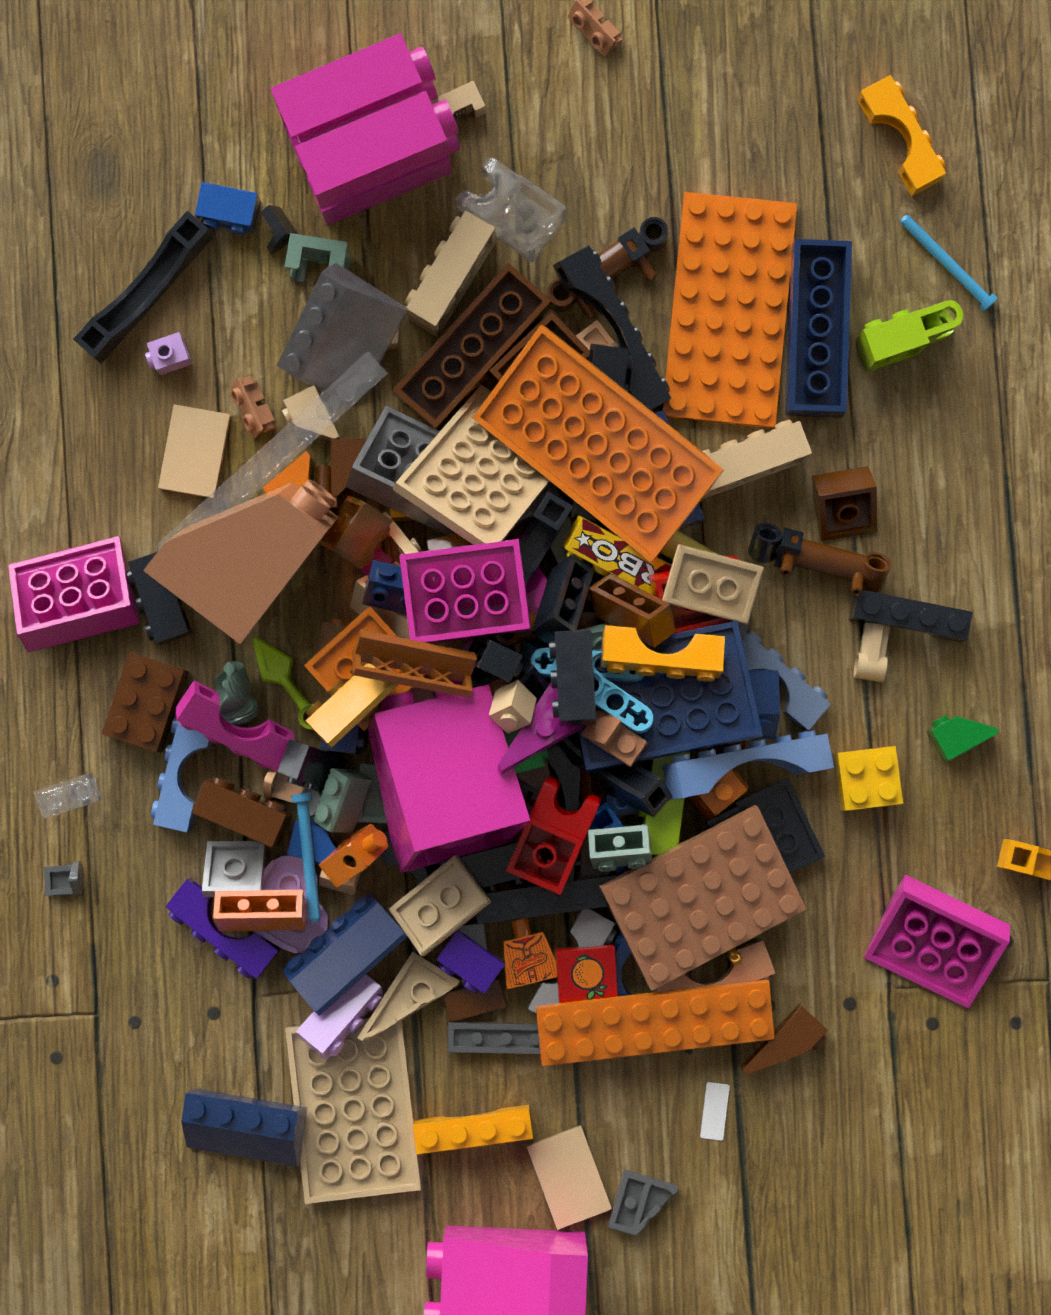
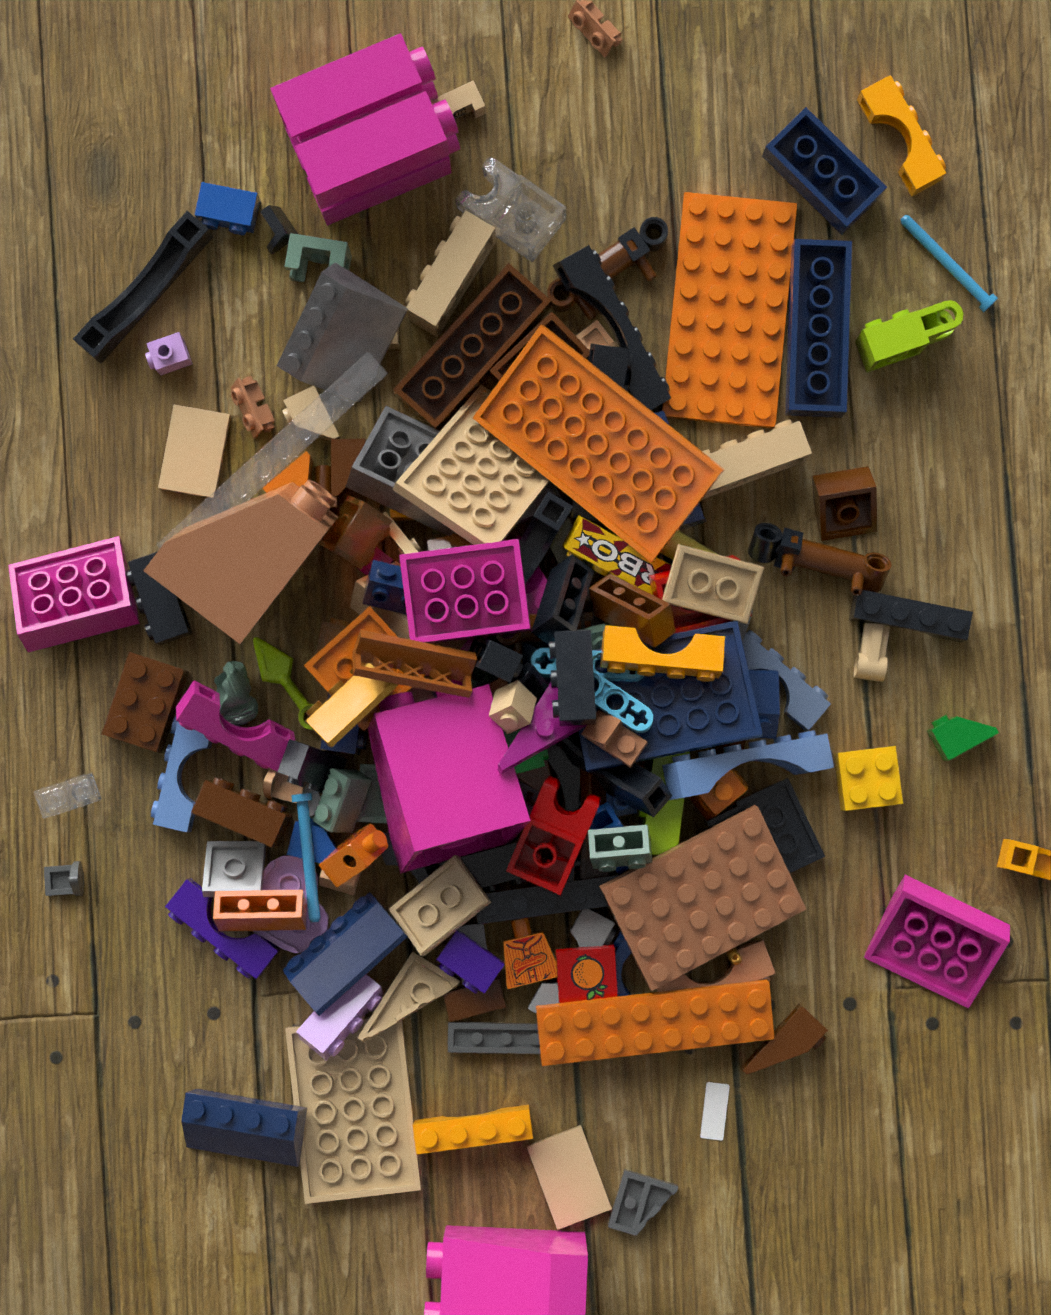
(824, 171): none -> dark blue brick

